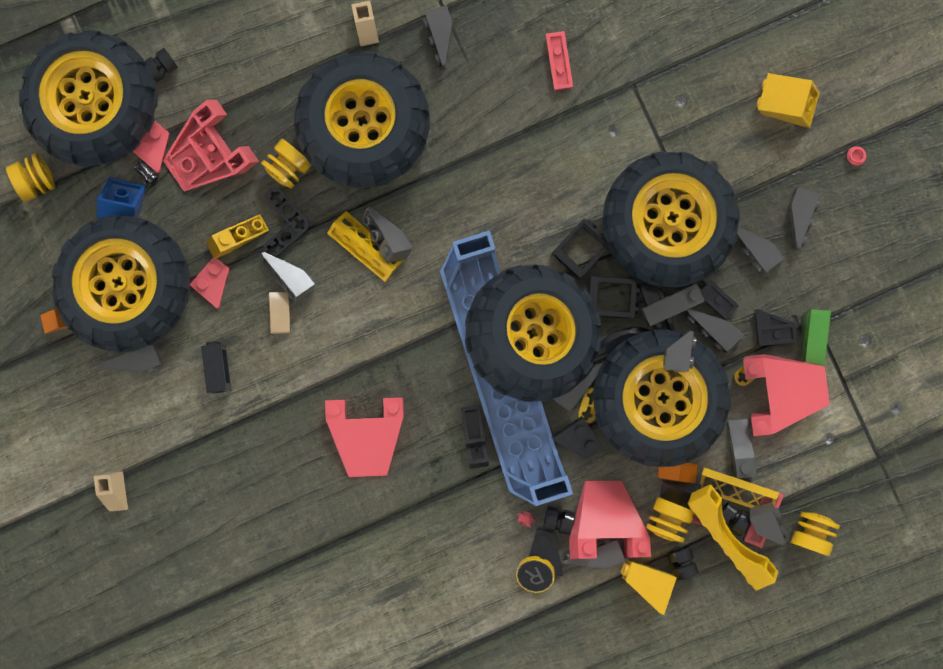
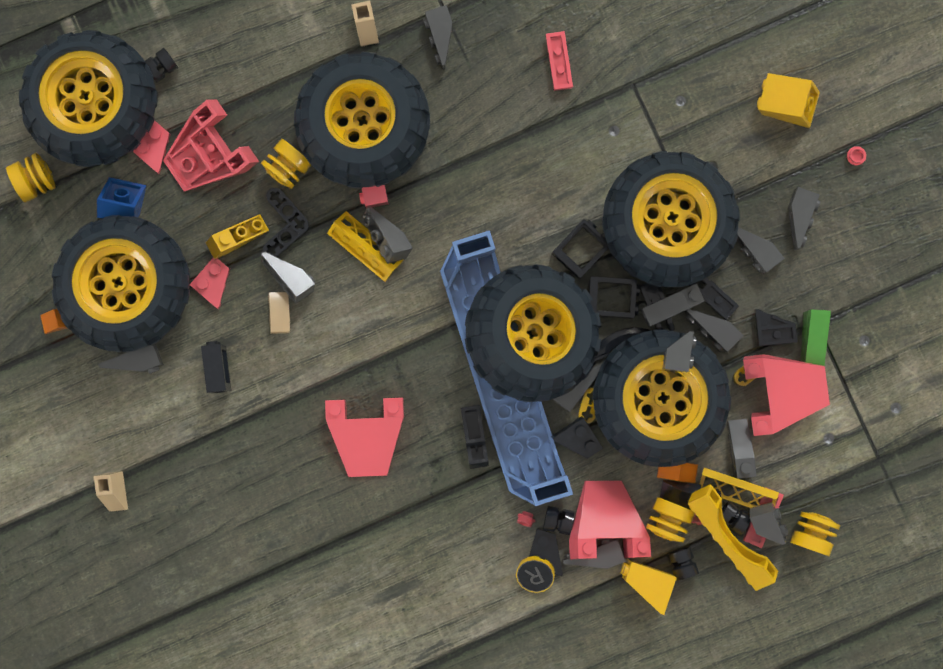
(149, 176): black pin -> none
(373, 196): none -> coral brick

